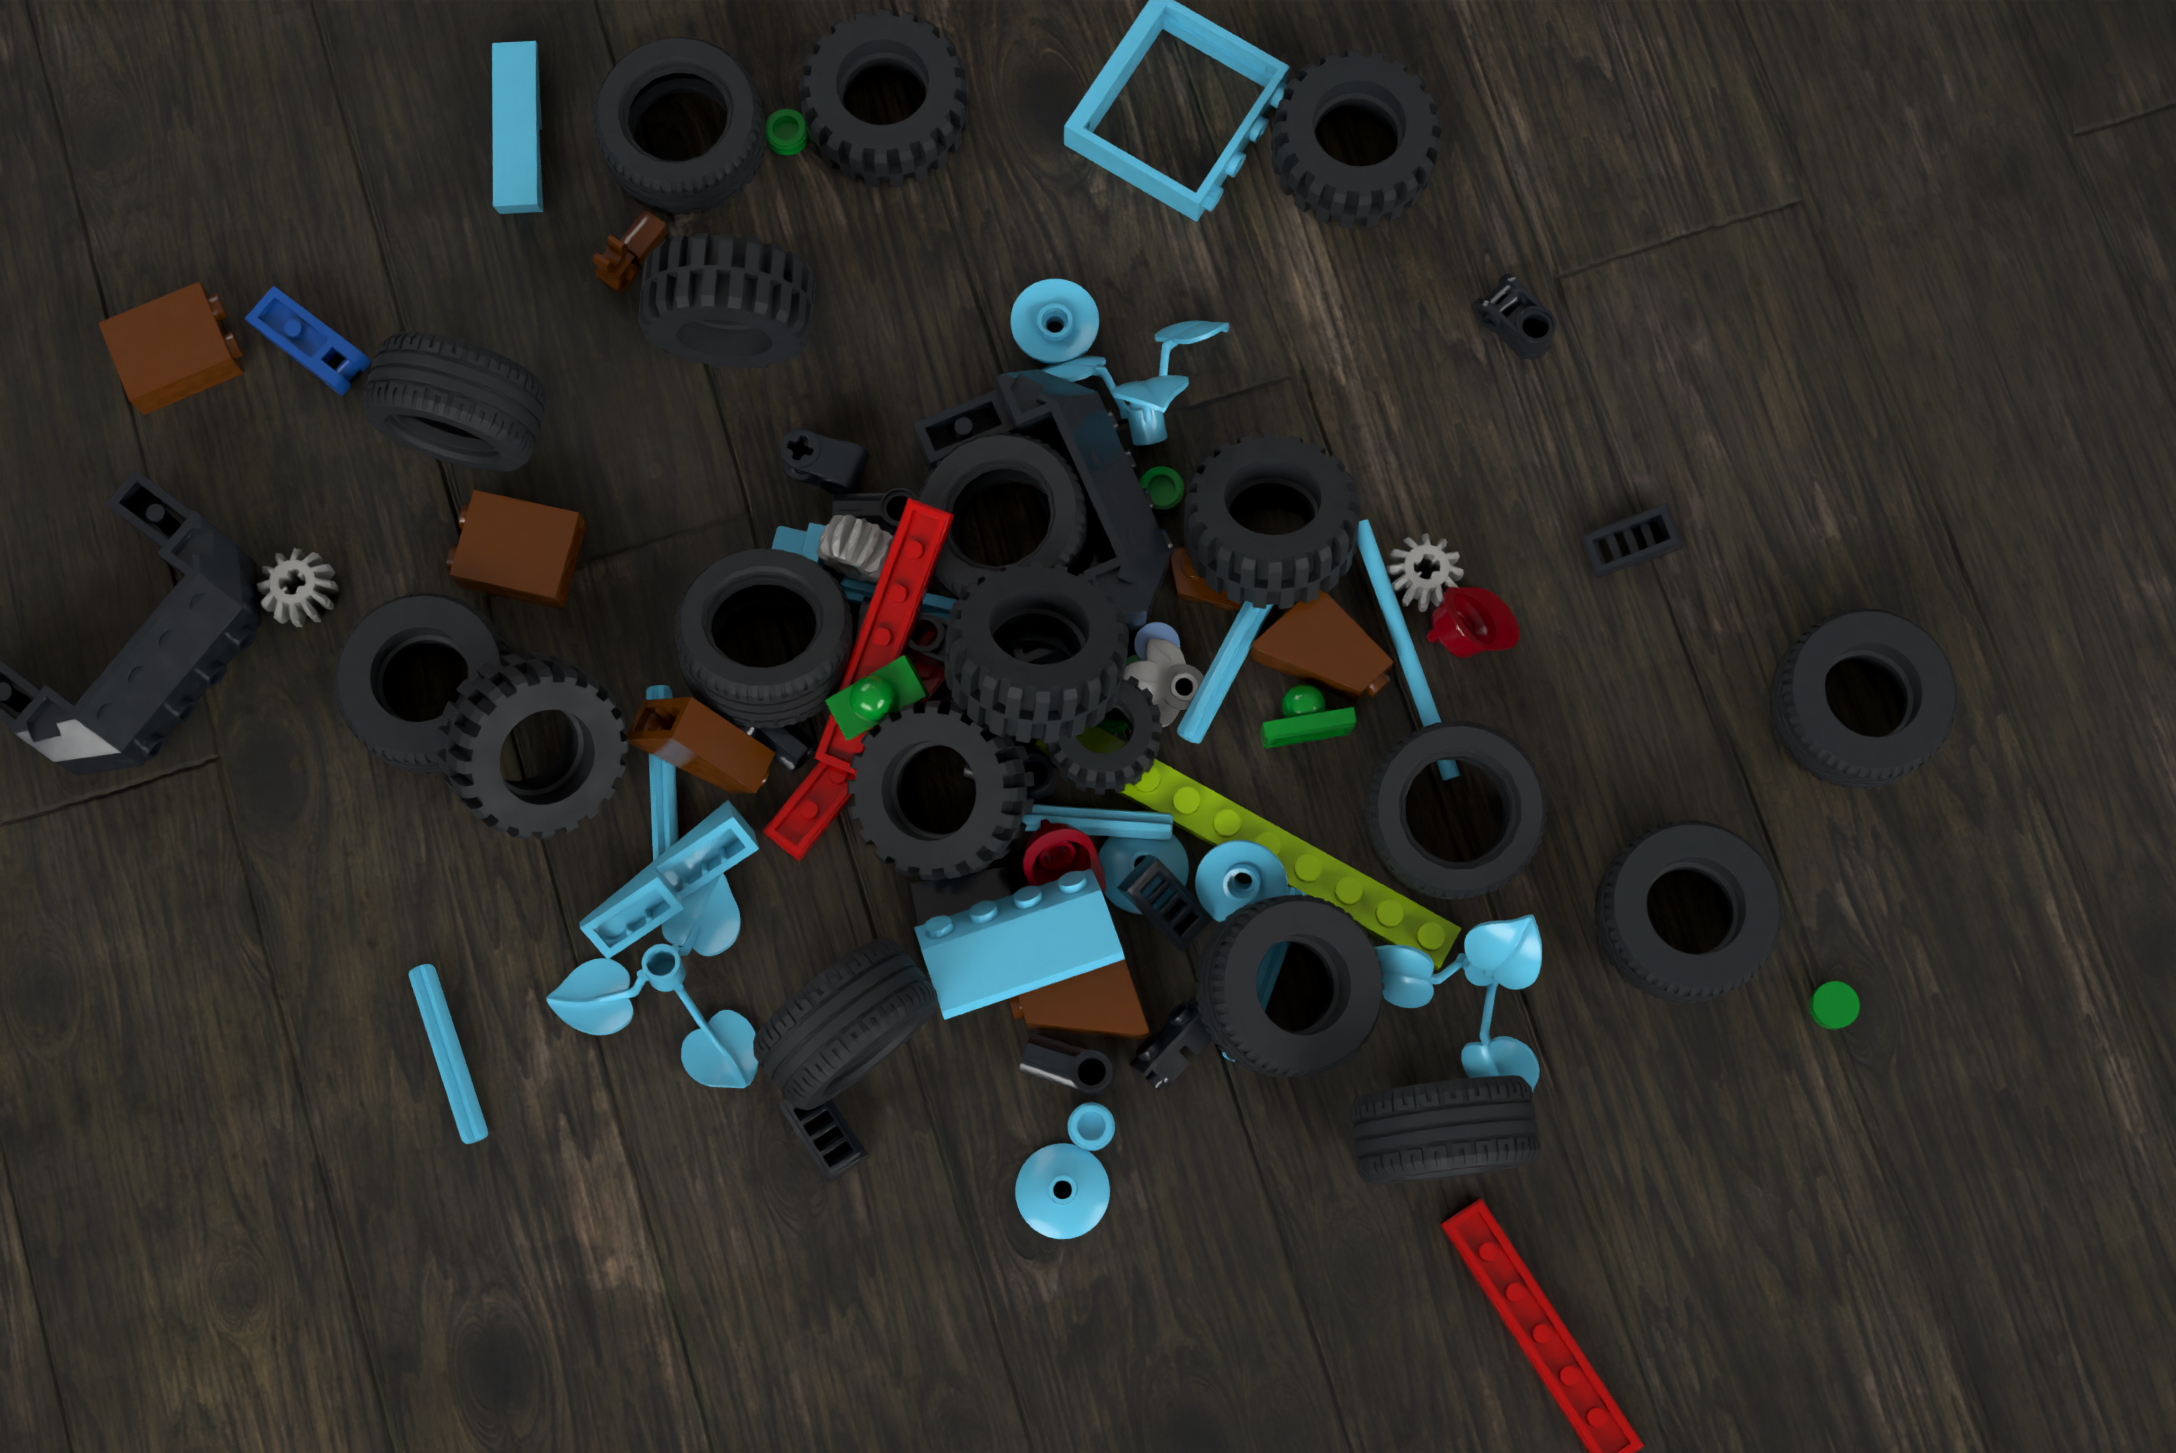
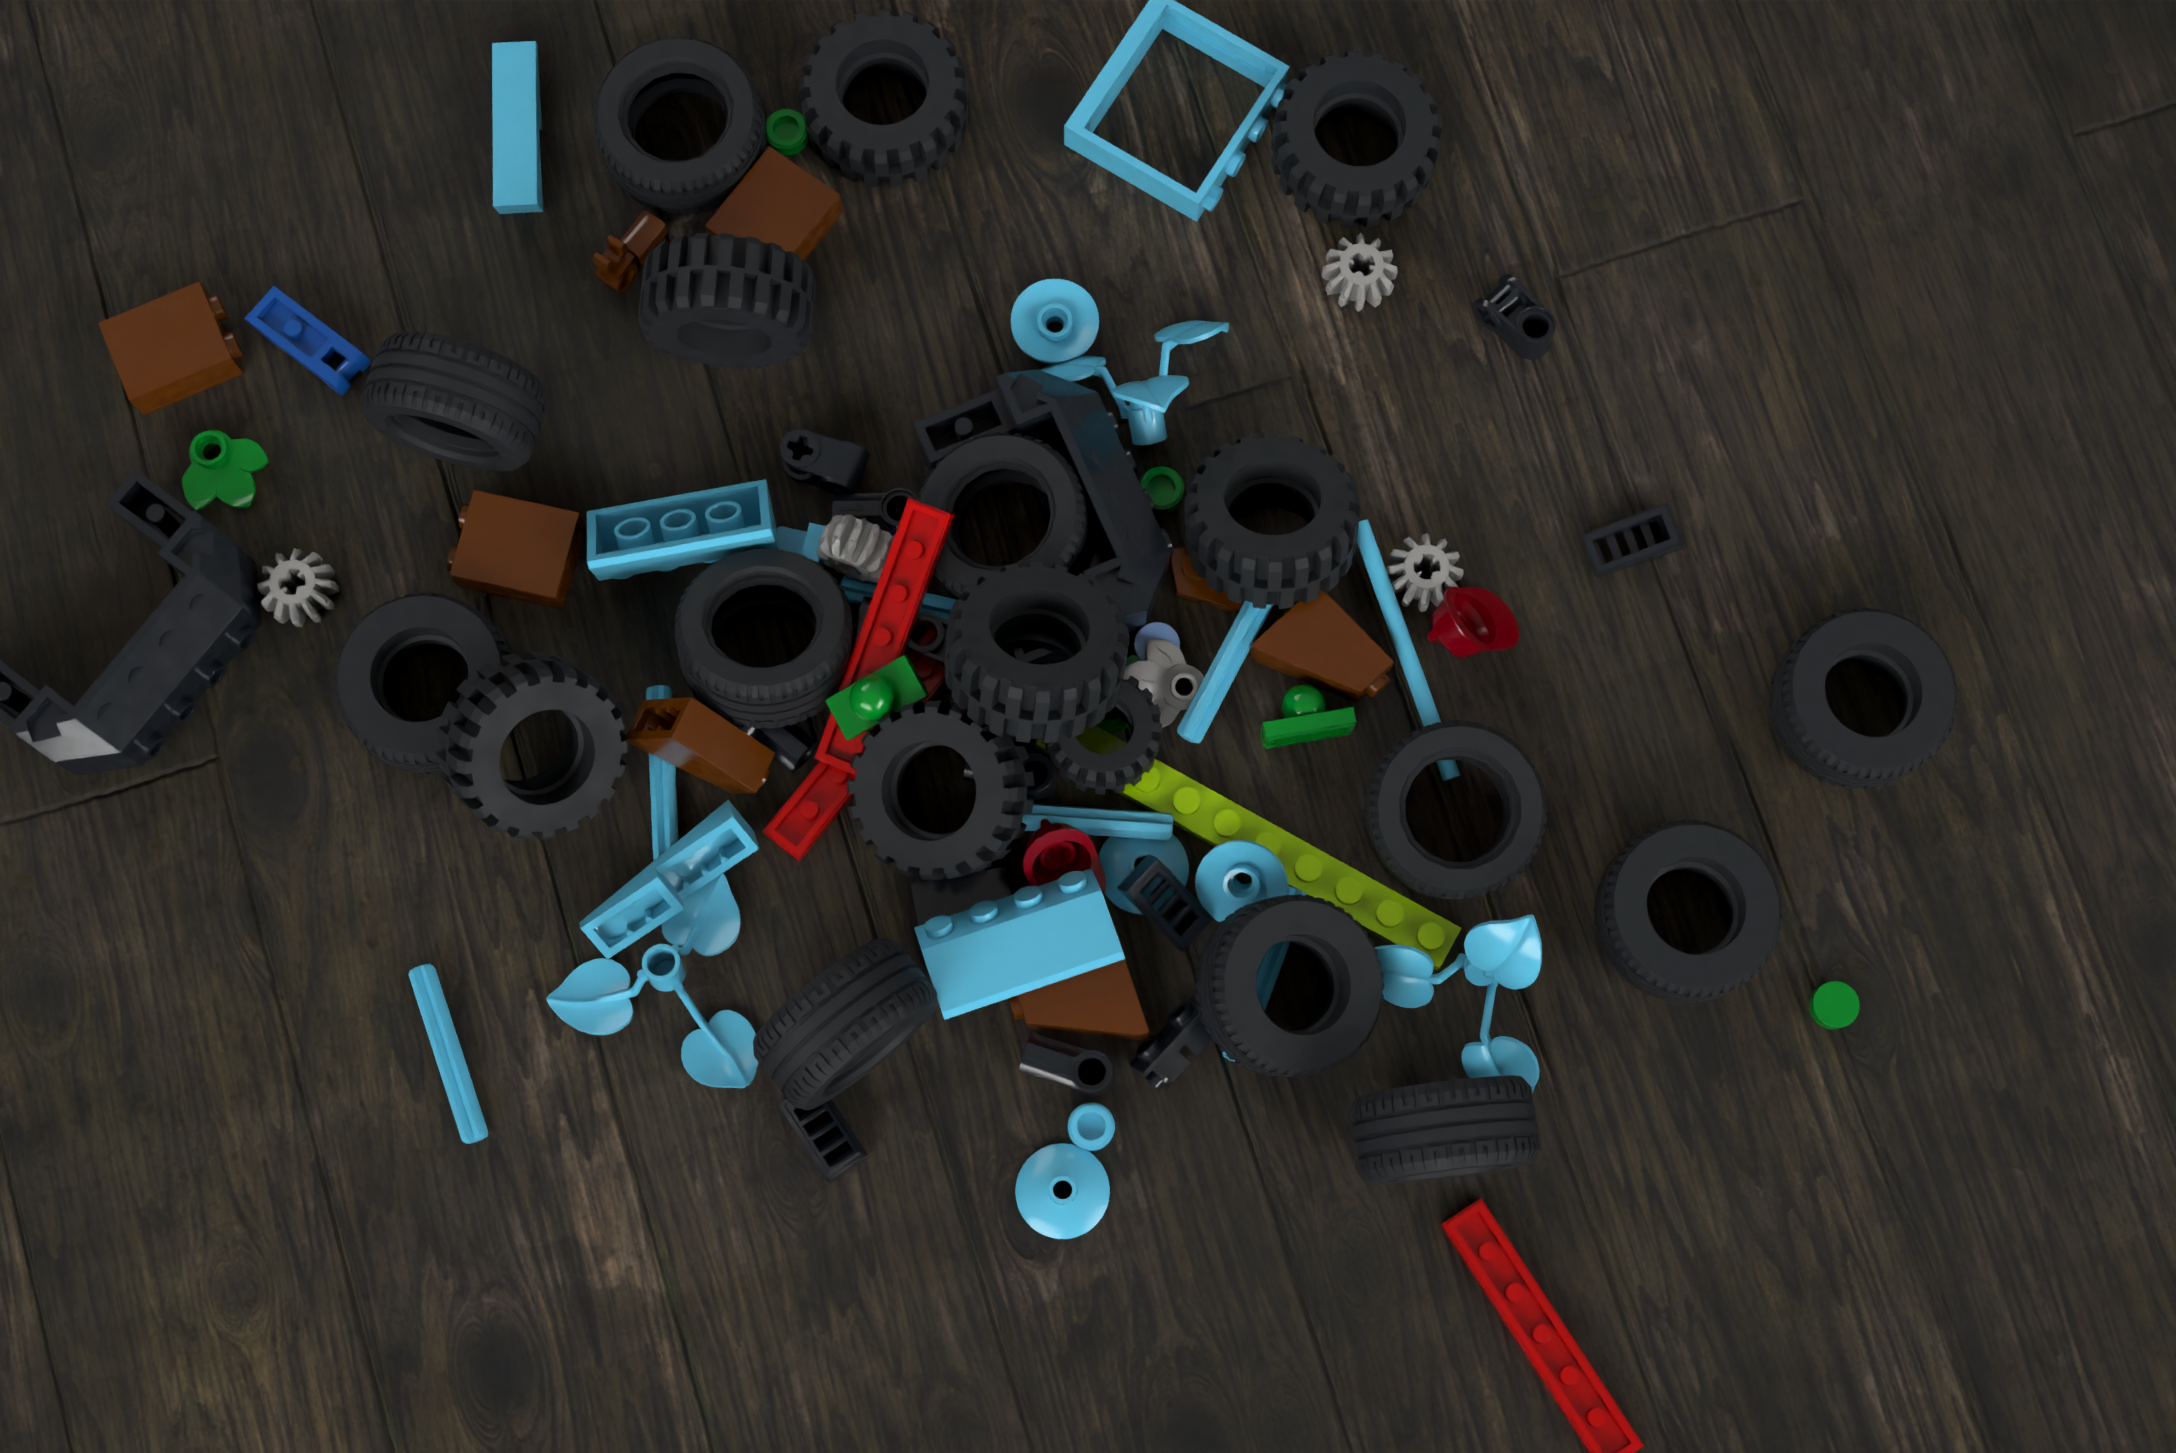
(227, 475): none -> green plate
(680, 530): none -> medium azure slope
(778, 206): none -> reddish brown brick
(1363, 259): none -> light grey gear

